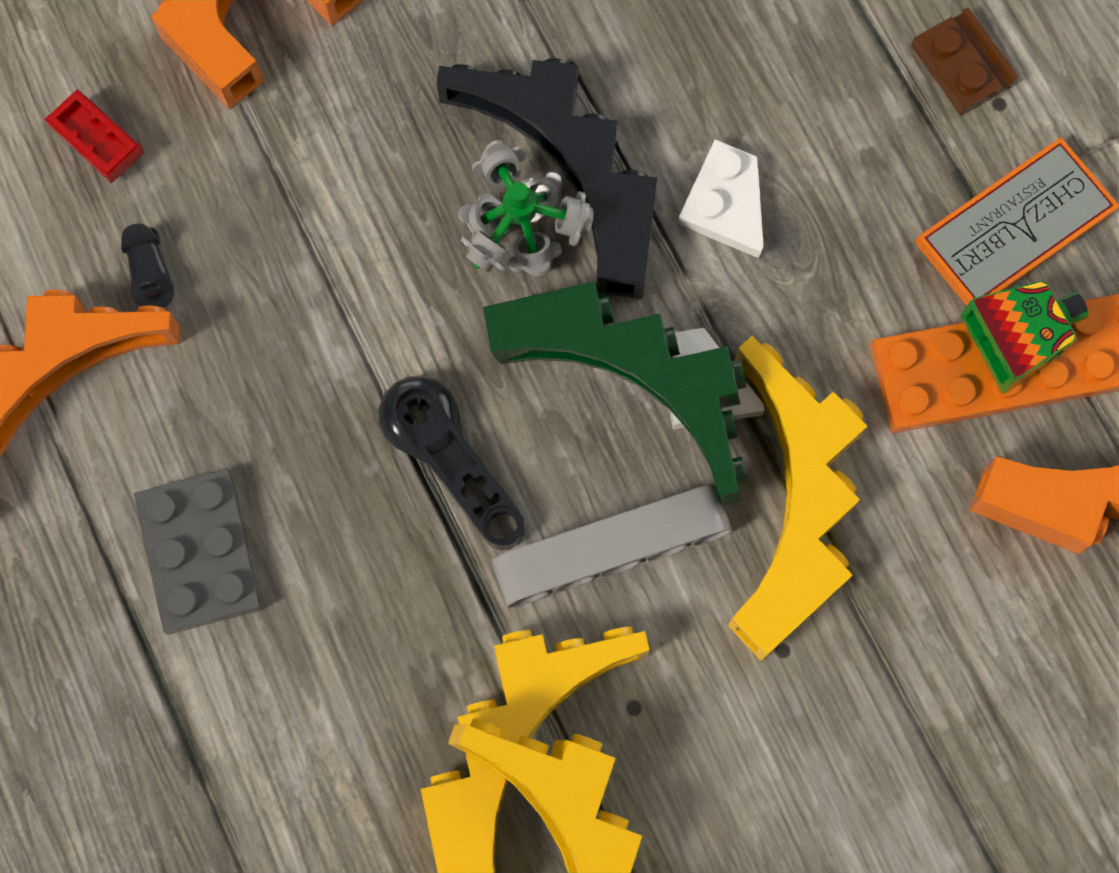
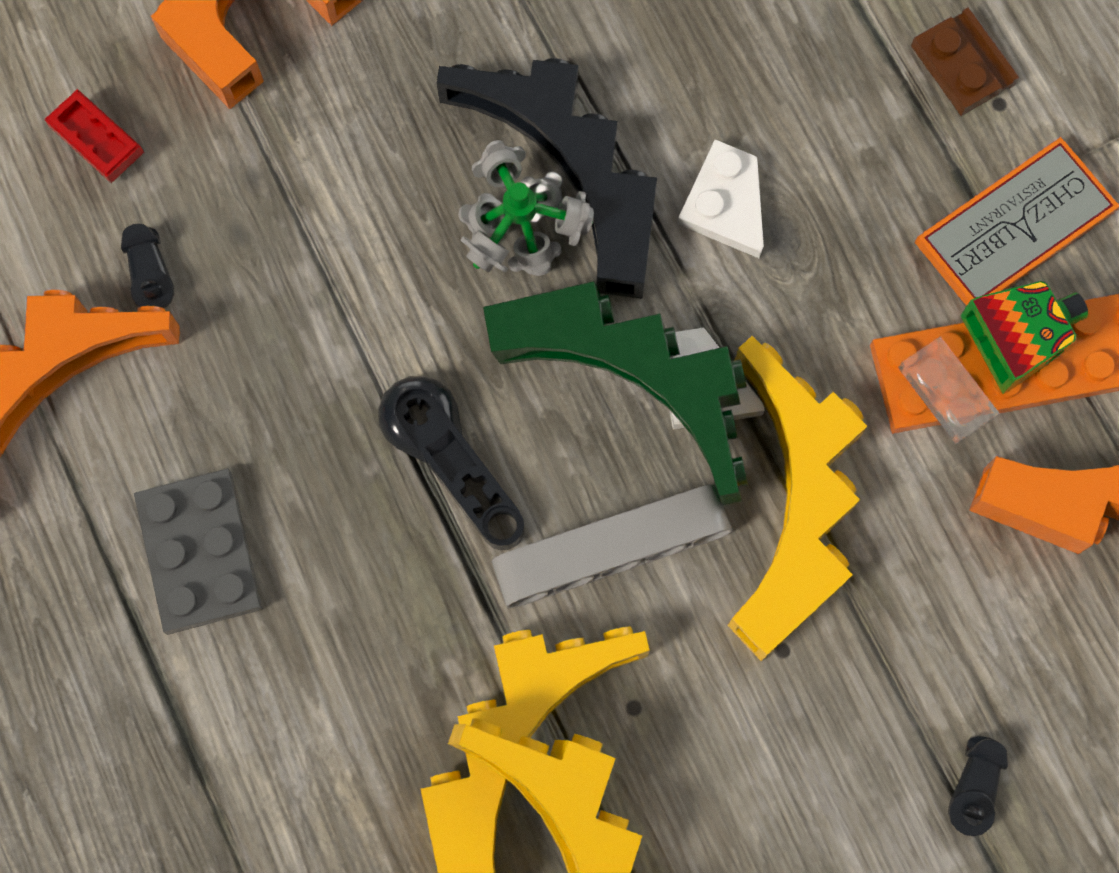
(948, 390): none -> clear plate
(975, 795): none -> black piece

